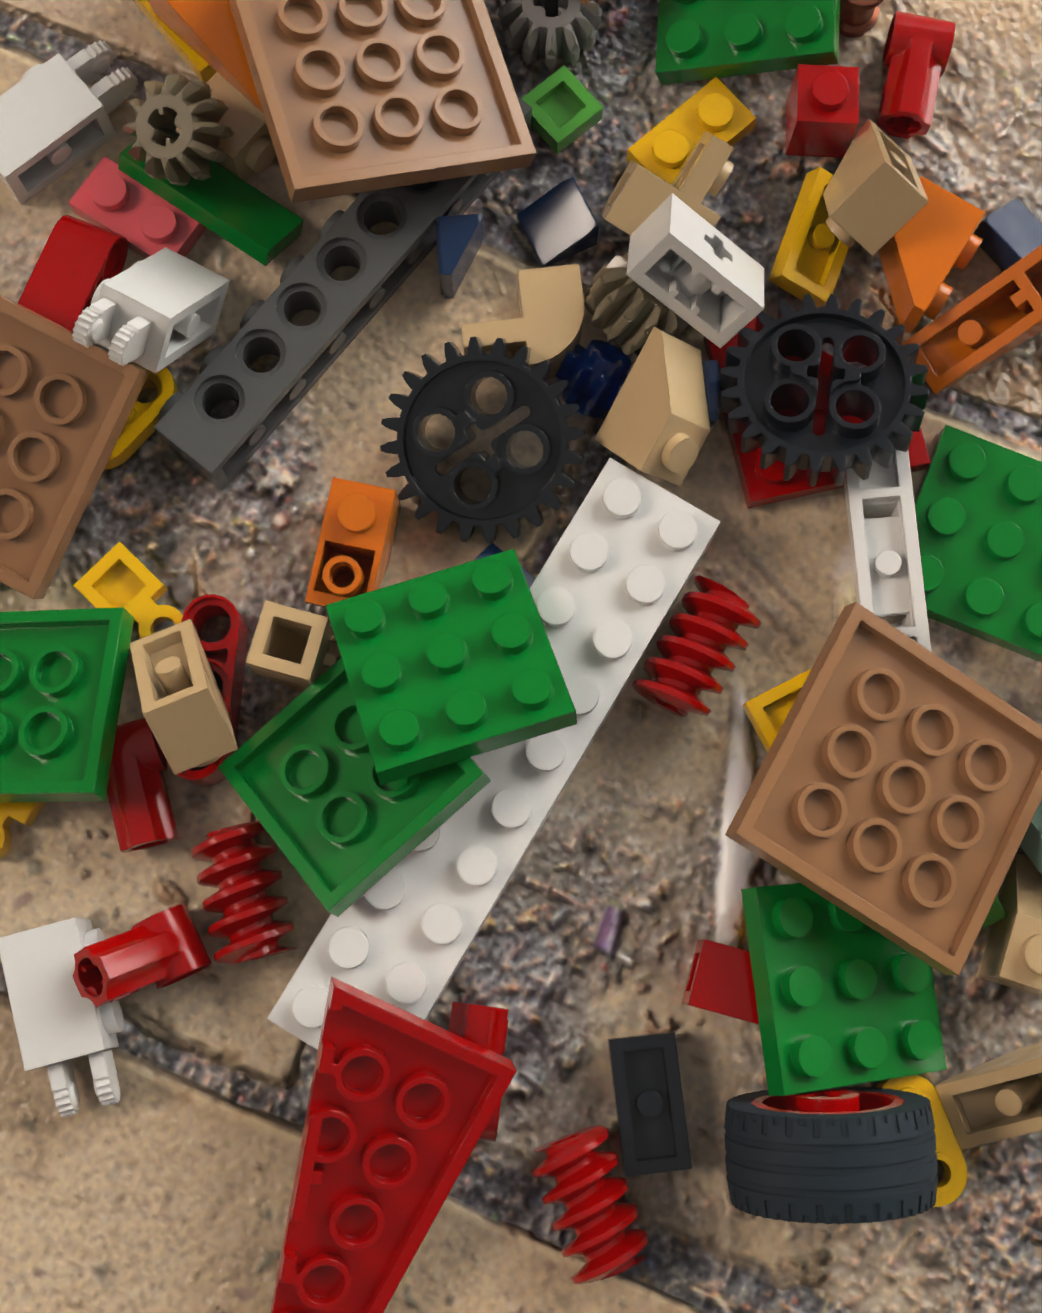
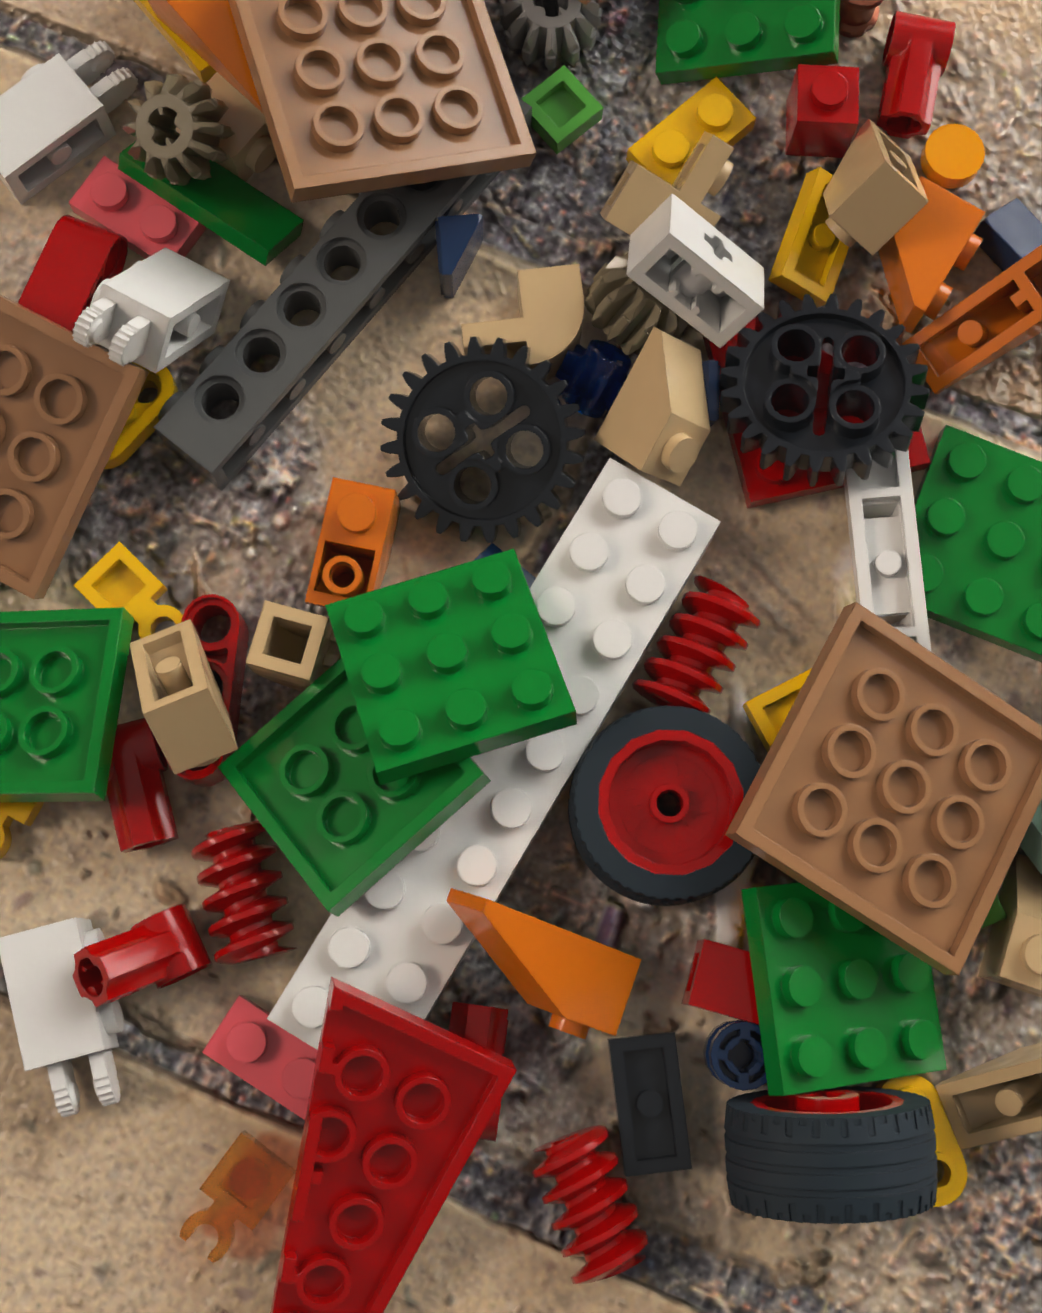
(242, 1189): none -> clear orange plate
(264, 1055): none -> coral plate
(552, 967): none -> orange slope
(559, 223): slope -> none
(617, 815): none -> wheel
(728, 1055): none -> dark blue wheel
(952, 156): none -> light orange tile

